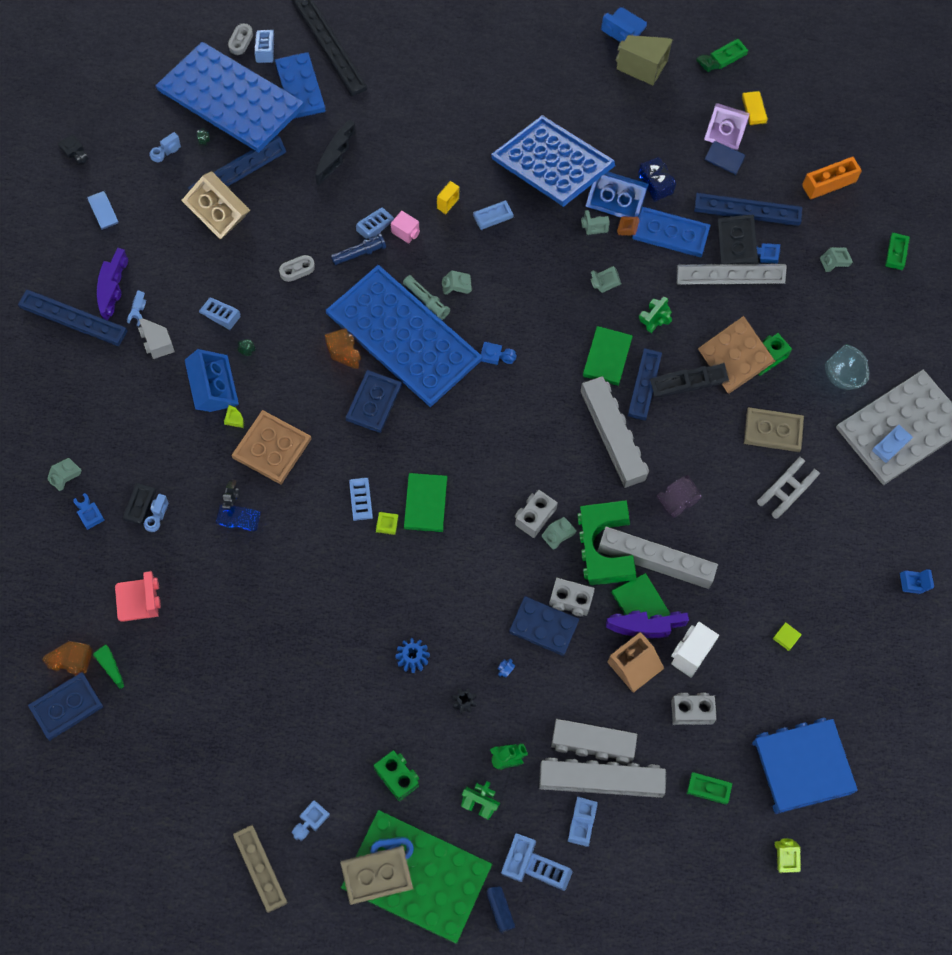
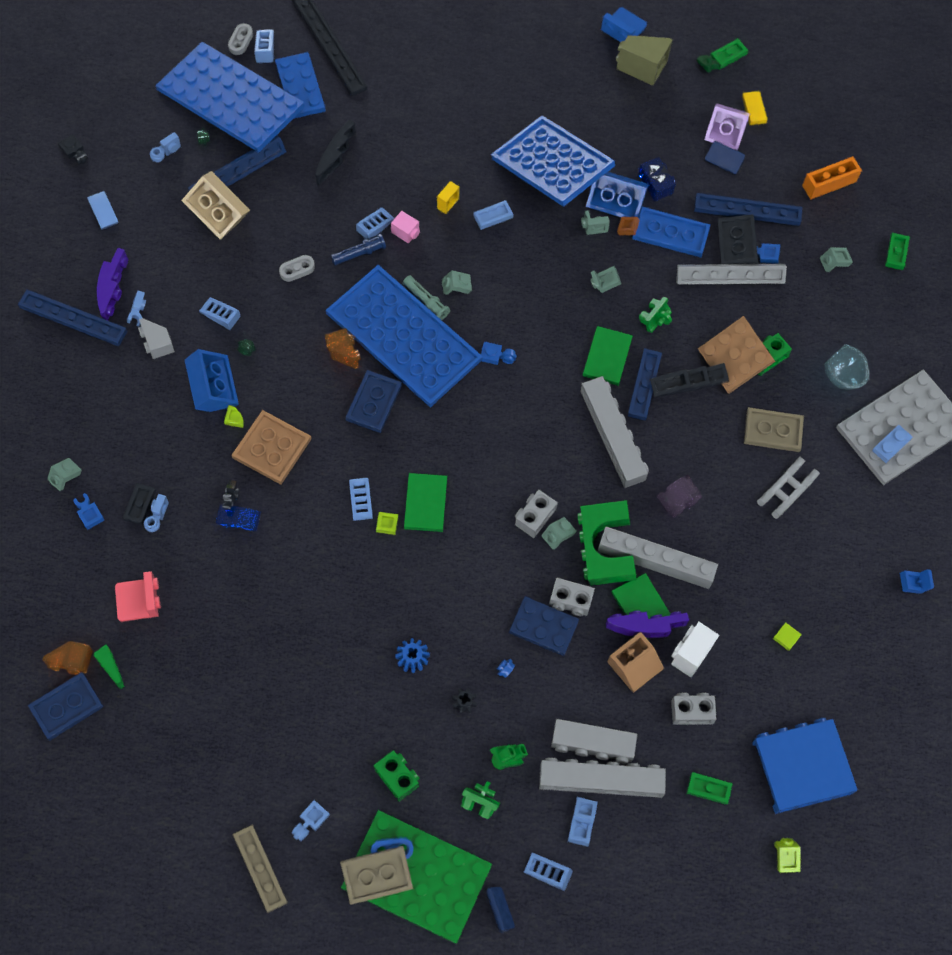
(518, 857): medium blue plate -> none

